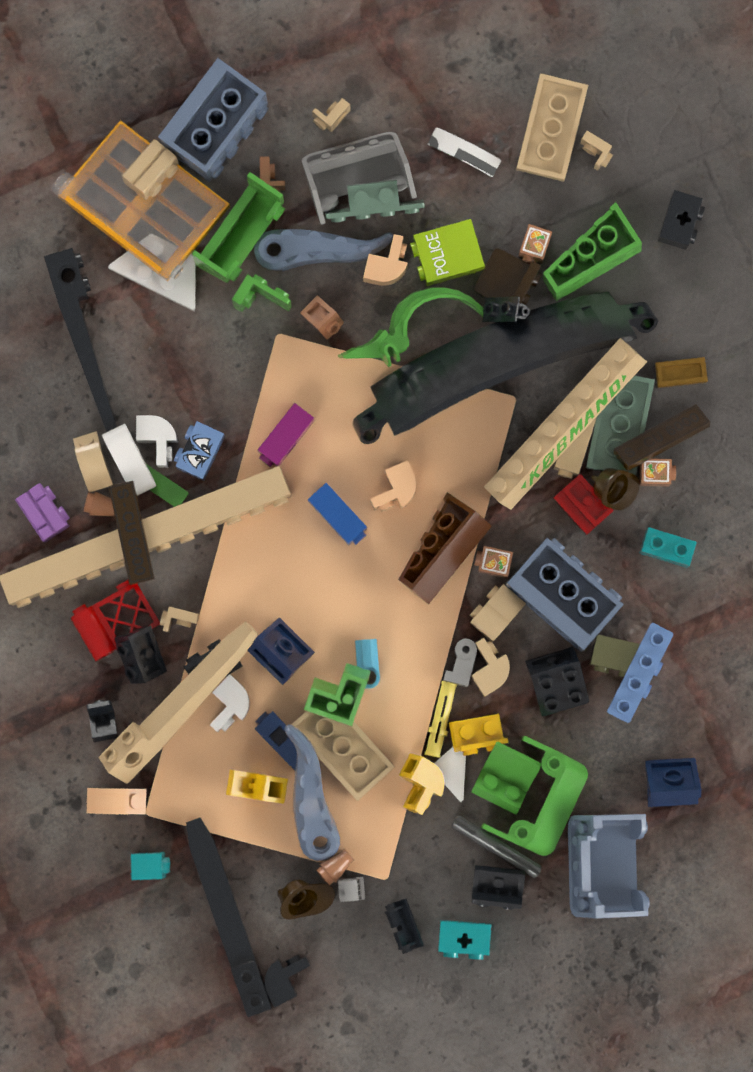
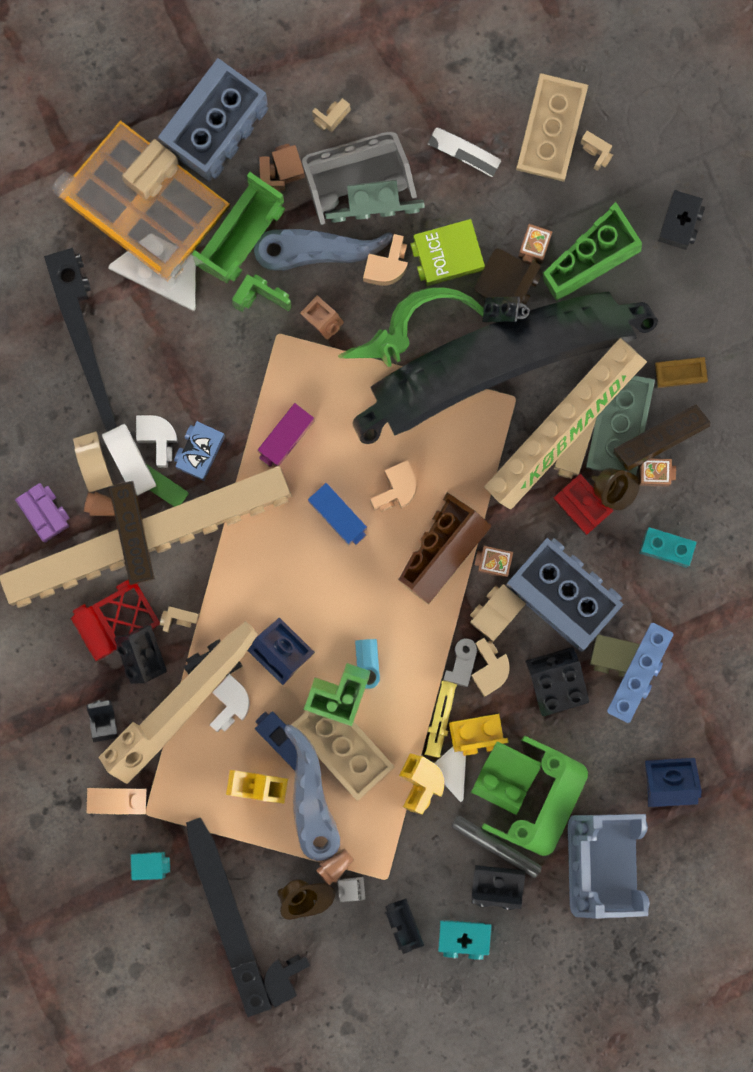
(288, 163): none -> nougat brick

